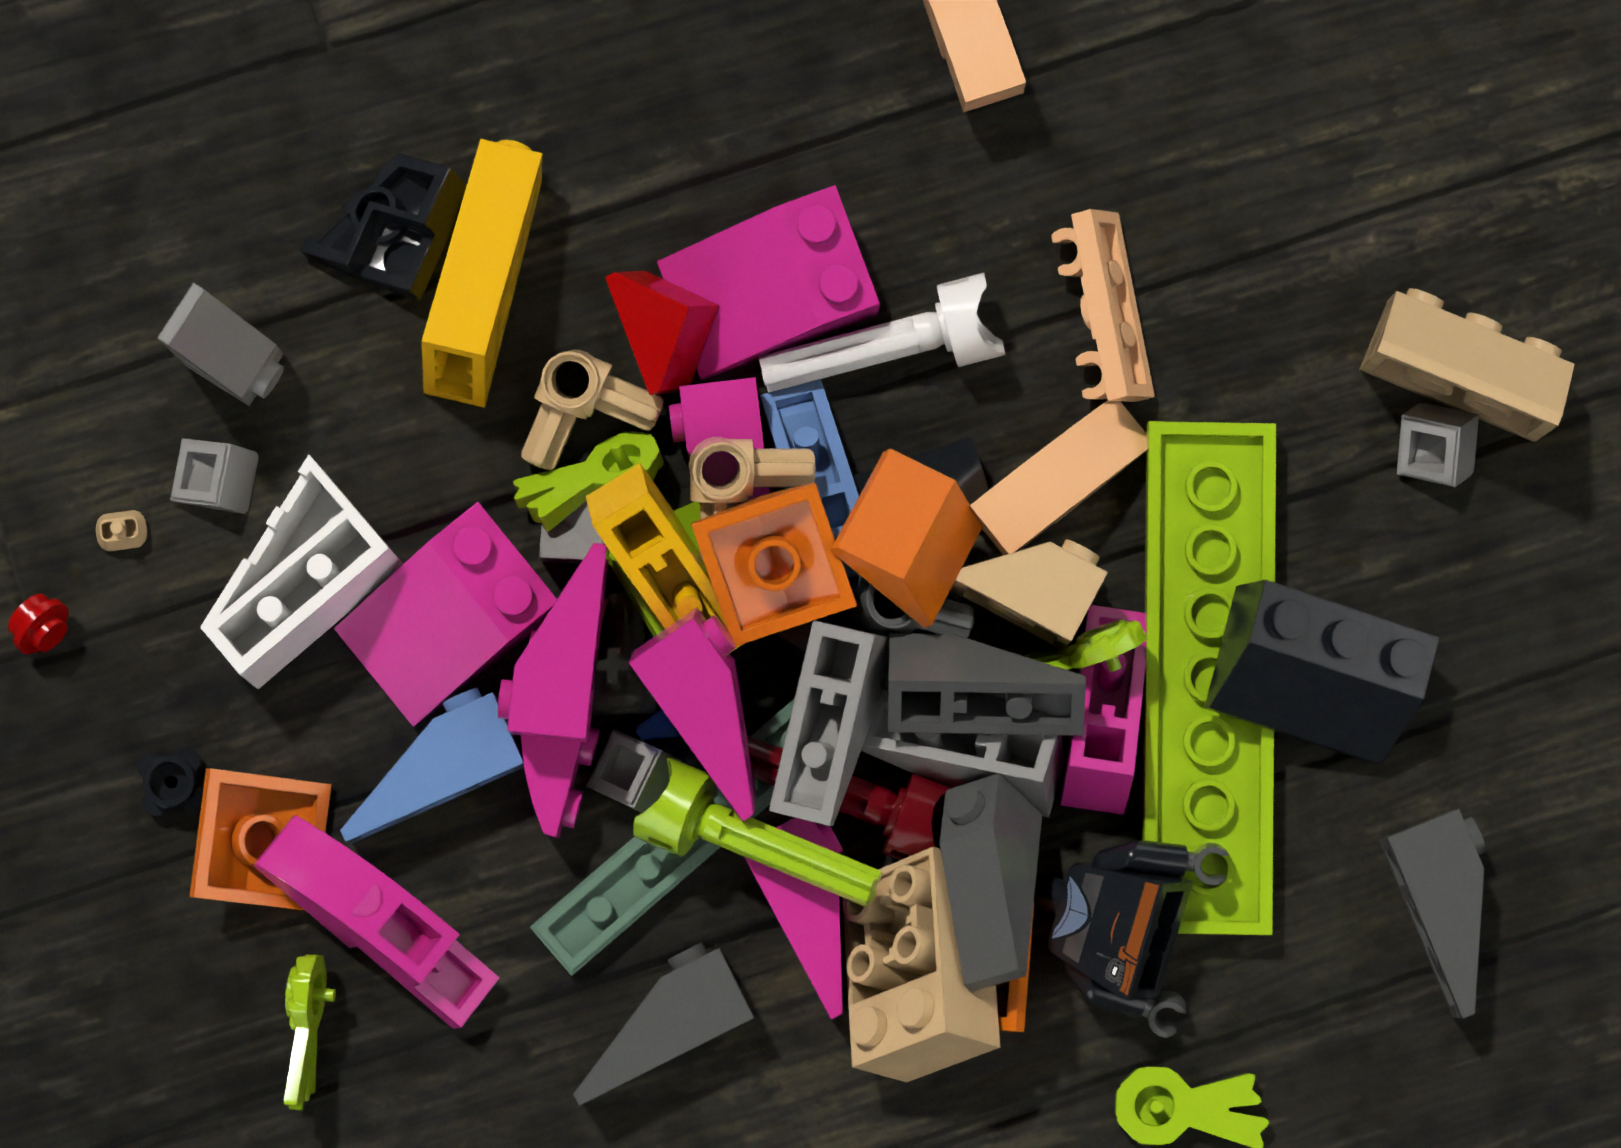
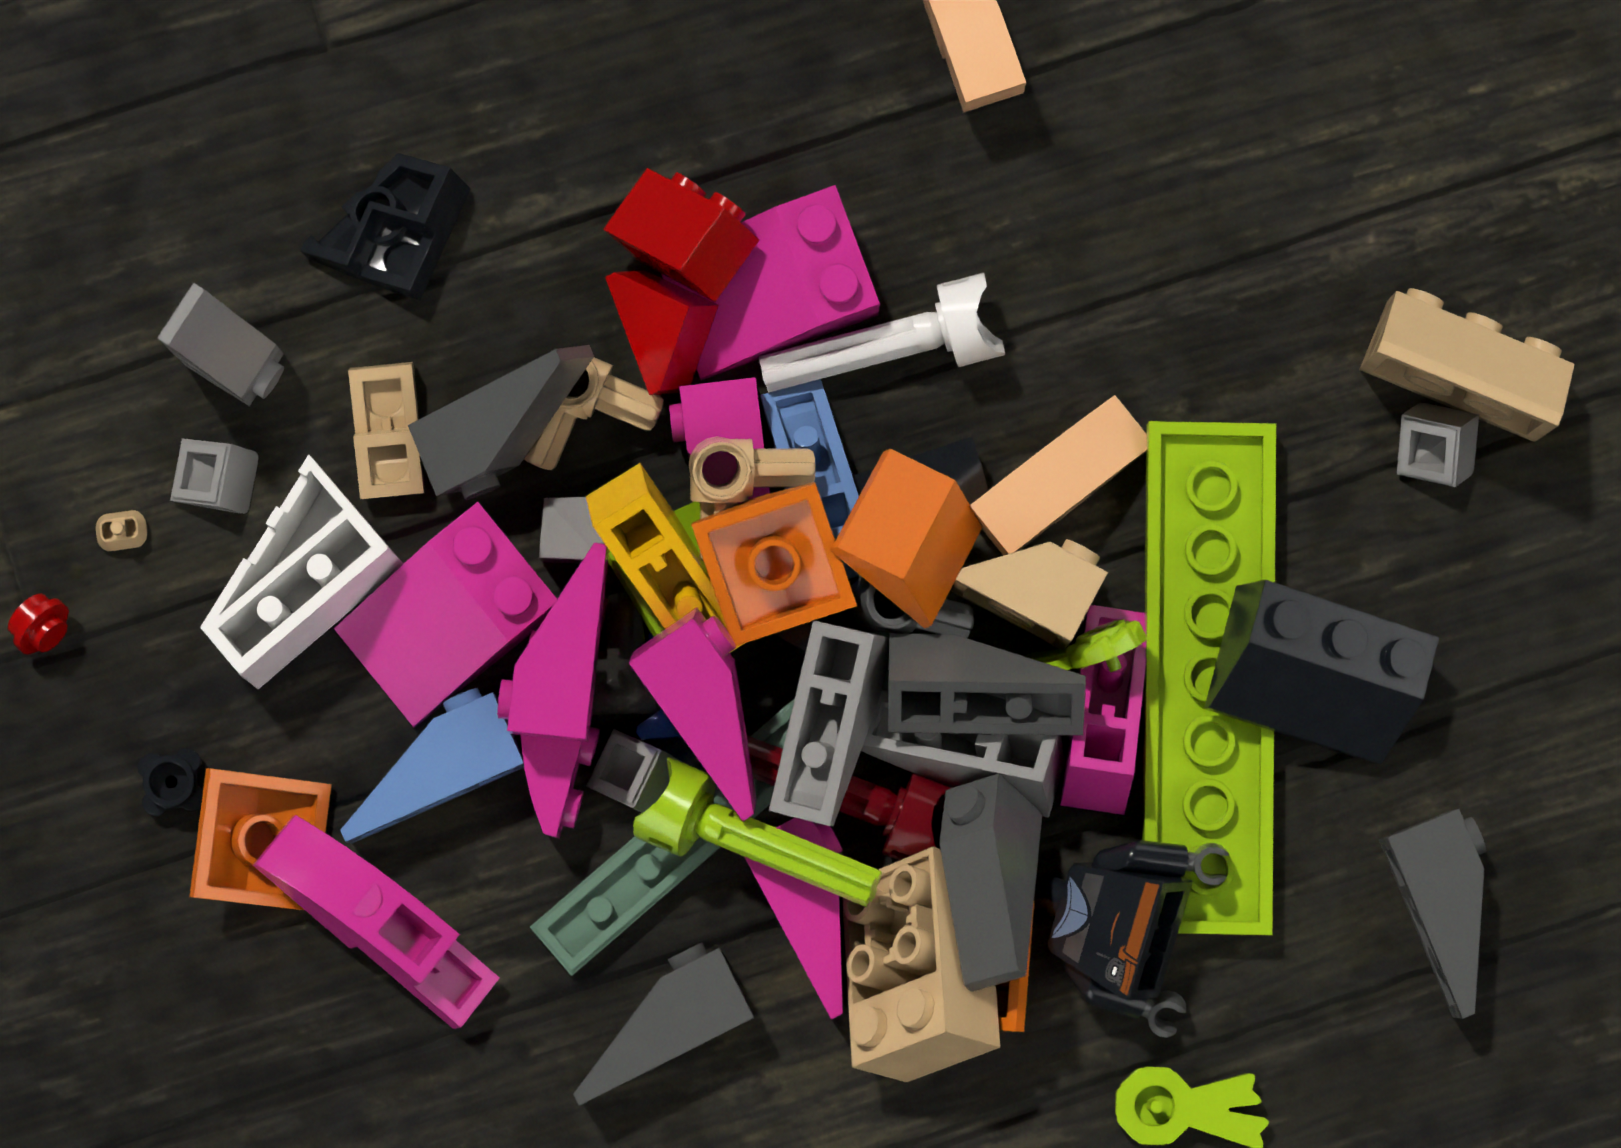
(304, 1006): lime piece -> none
(384, 448): none -> tan slope
(480, 272): yellow slope -> none
(495, 425): none -> dark grey slope
(561, 491): lime piece -> none
(683, 232): none -> red brick
(1108, 306): light nougat plate -> none

